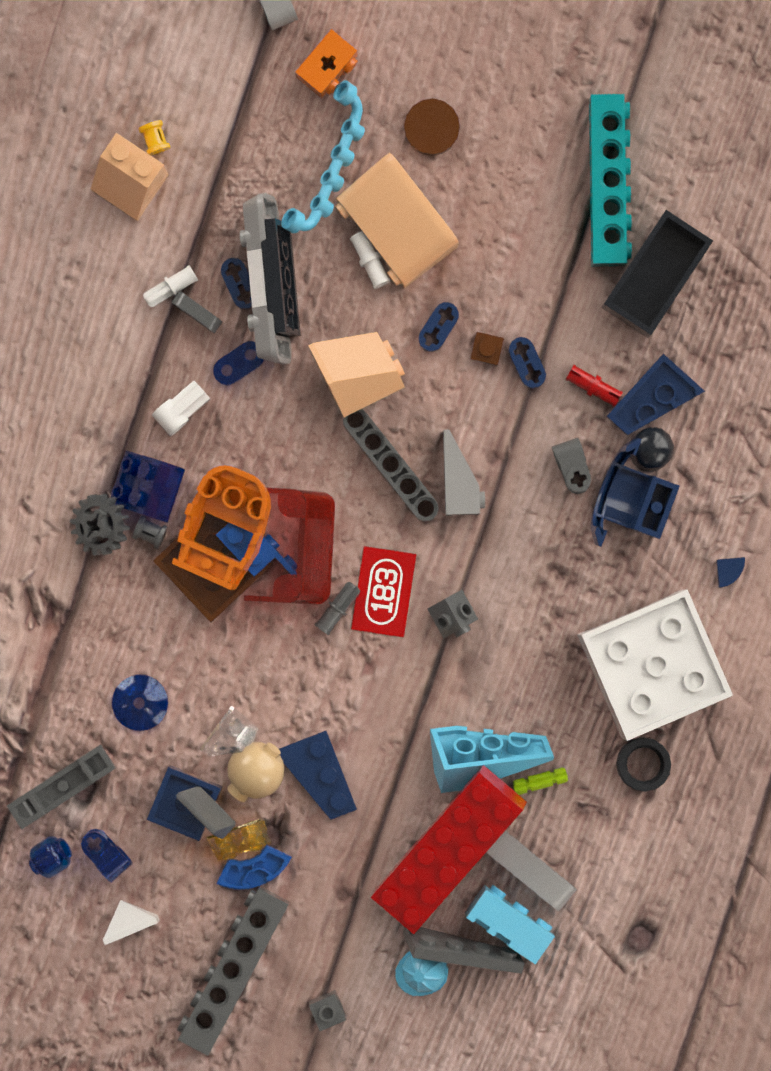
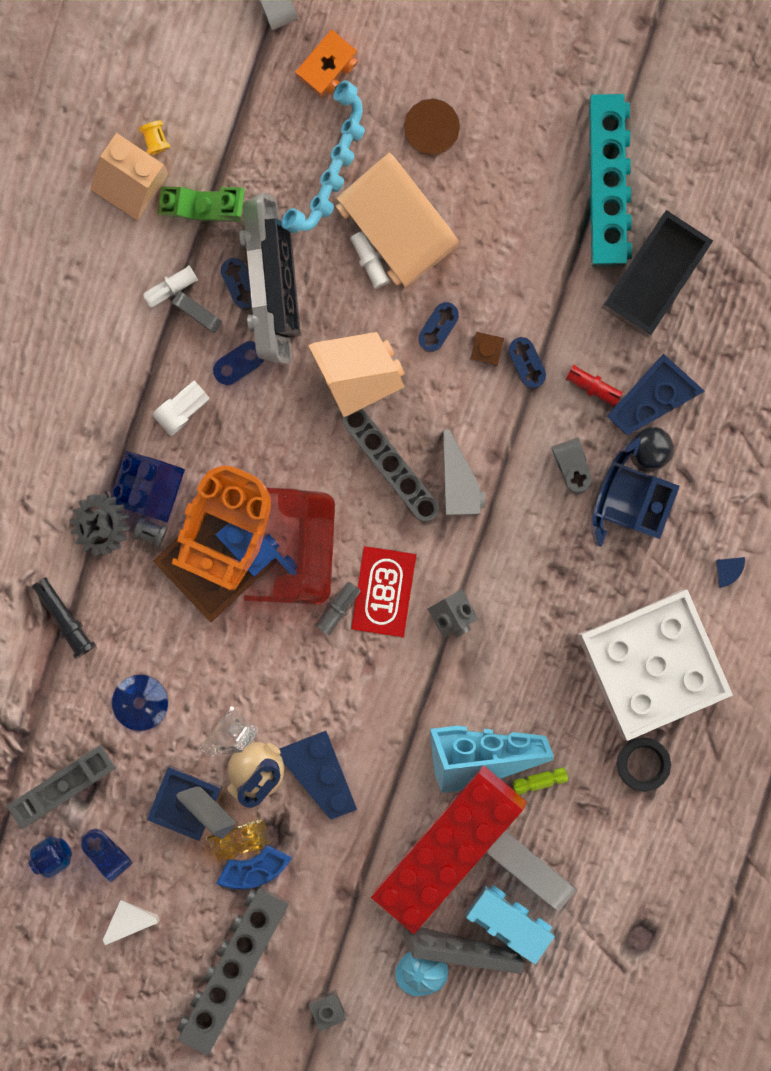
(70, 629): none -> black pin
(202, 205): none -> bright green slope
(265, 765): none -> dark blue beam

